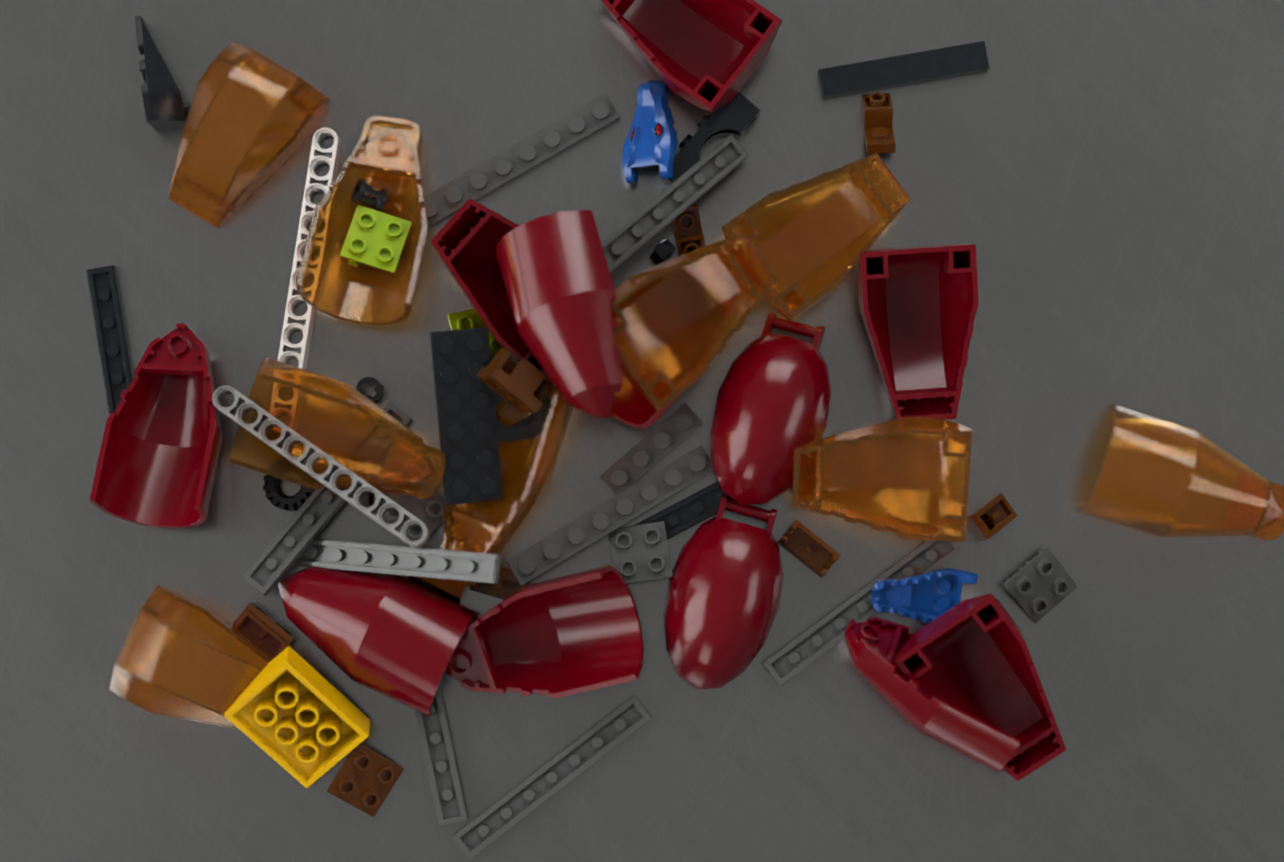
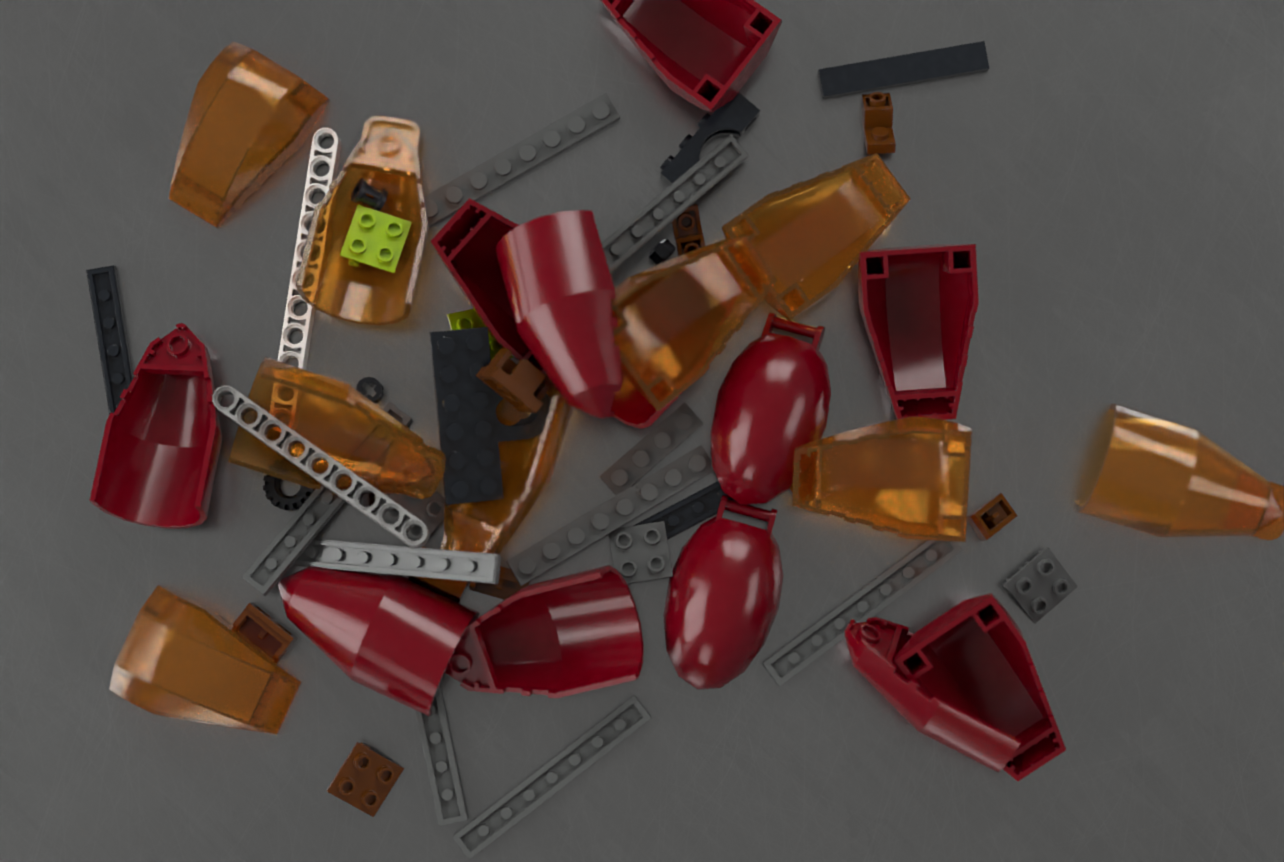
(162, 96): black wedge -> none
(298, 718): yellow slope -> none
(651, 135): blue animal -> none
(808, 548): reddish brown hinge -> none
(922, 595): blue animal -> none

